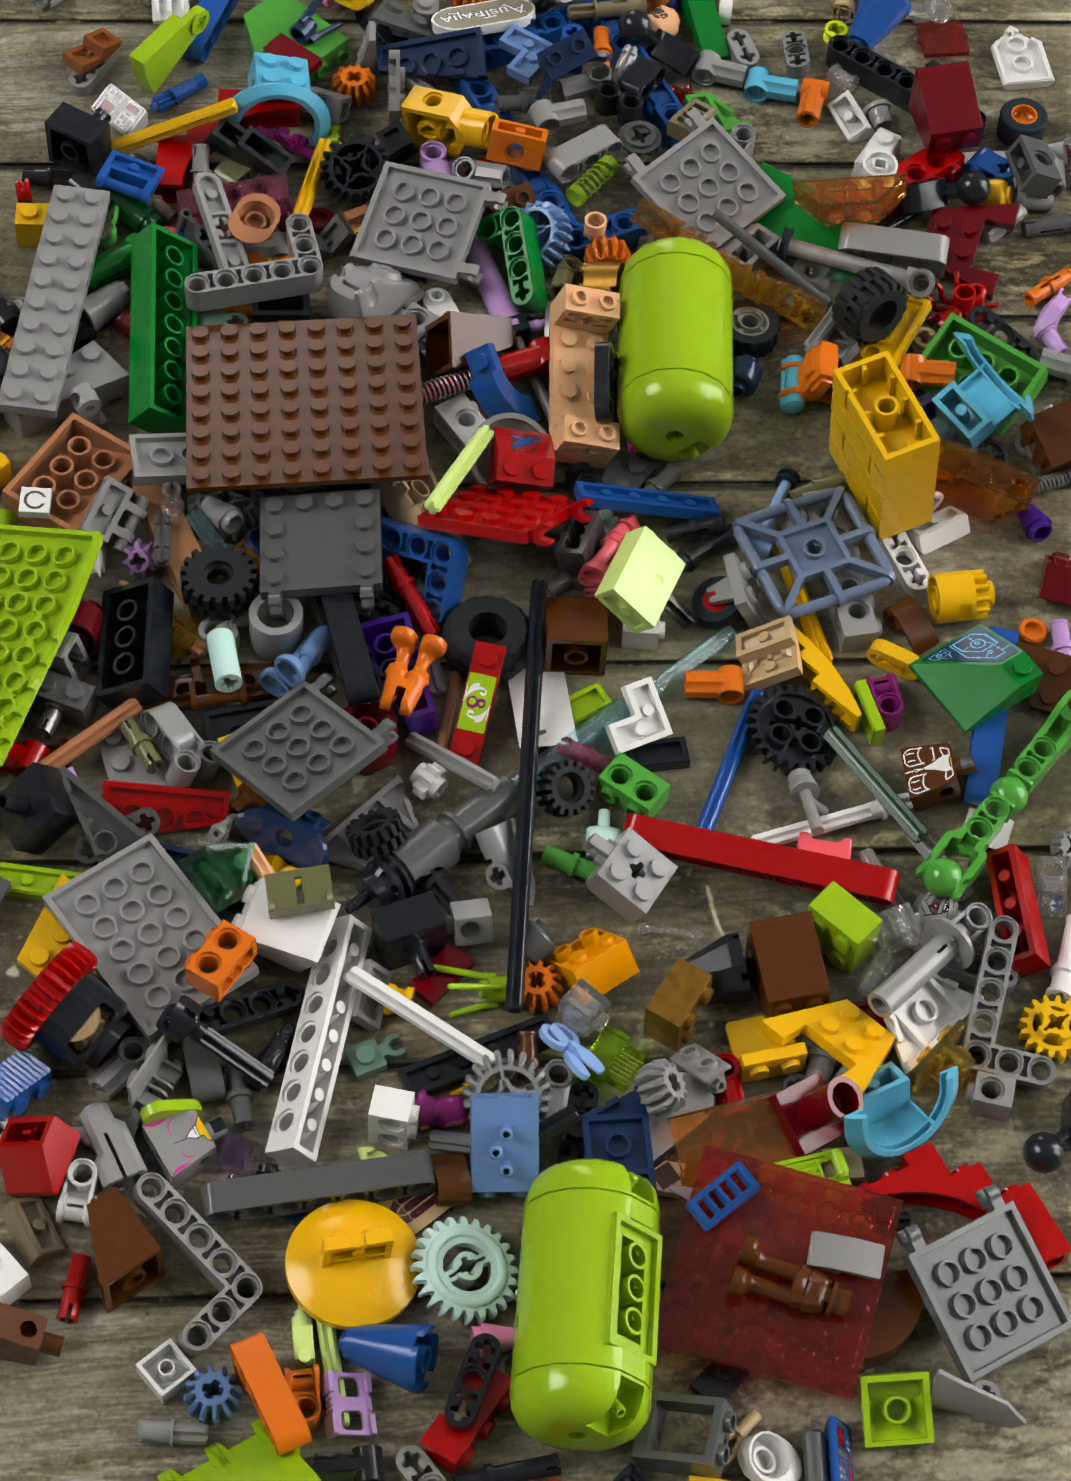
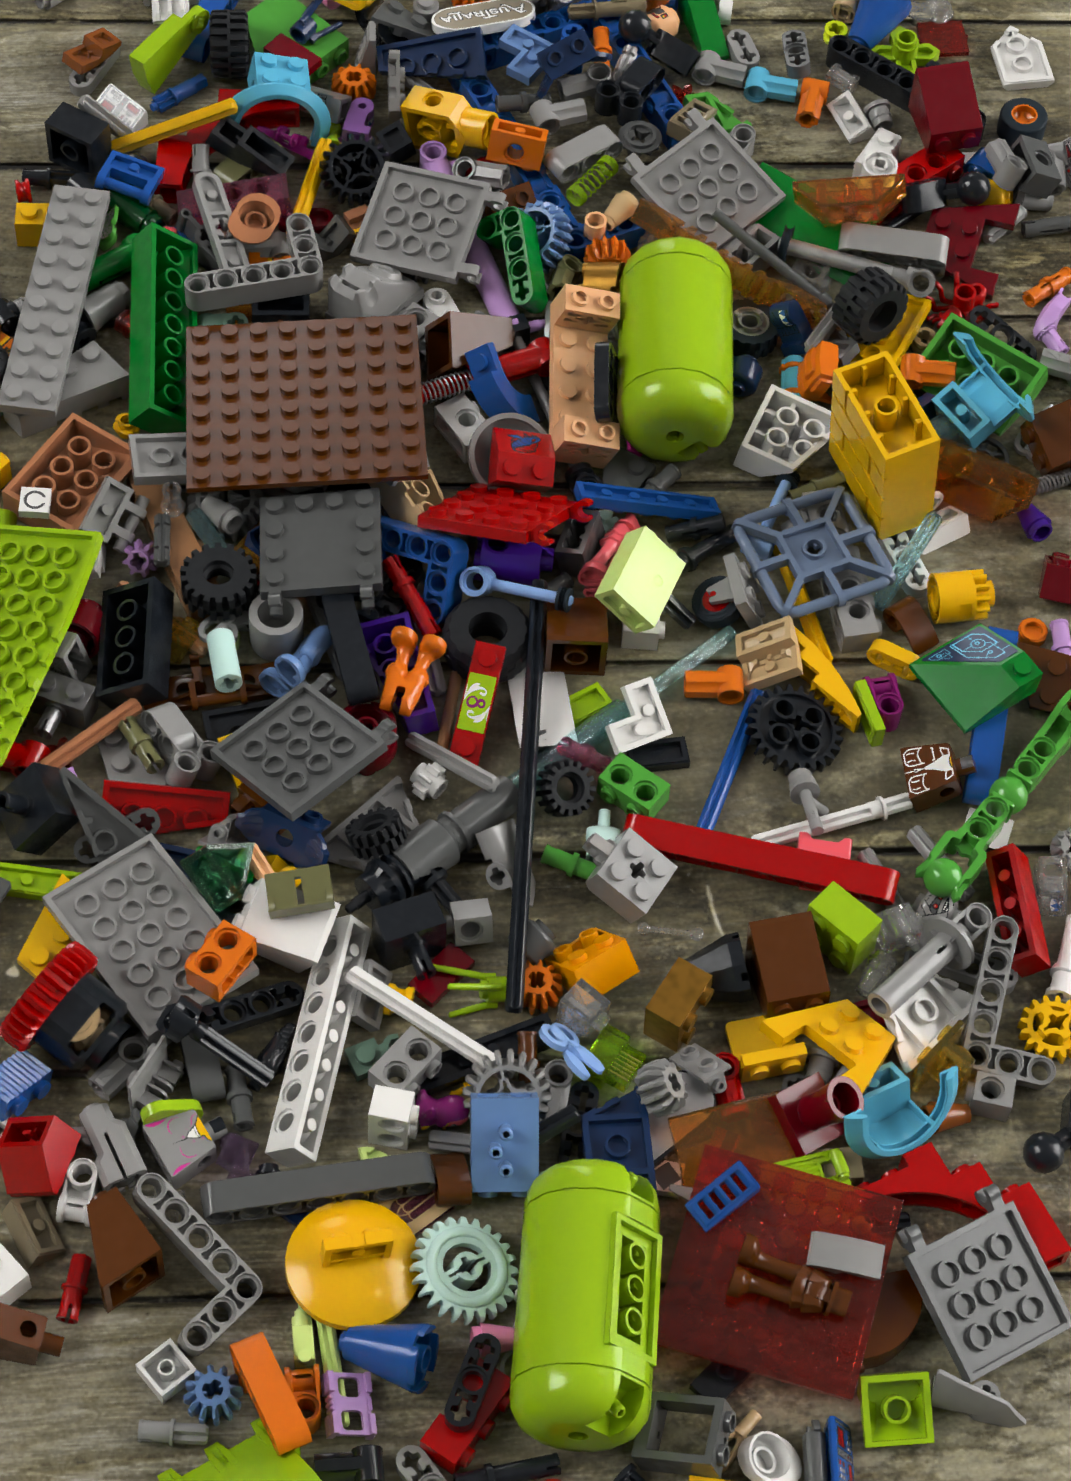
(87, 405): light grey leg -> none
(91, 106): none -> light grey axle
(123, 429): none -> yellow plate
(229, 43): none -> black tyre
(359, 119): none -> medium lavender leg
(398, 1062): none -> light grey brick
(459, 470): yellowish green axle -> none
(513, 560): none -> dark purple cylinder
(562, 598): none -> light blue piece
(620, 209): none -> tan cone
(783, 434): none -> white wedge
(791, 326): none -> dark blue leg
(876, 784): axle -> none
(906, 50): none -> lime plant
(909, 558): none -> clear light blue axle
(957, 1116): none -> dark orange cone
(1007, 166): none -> light grey piece

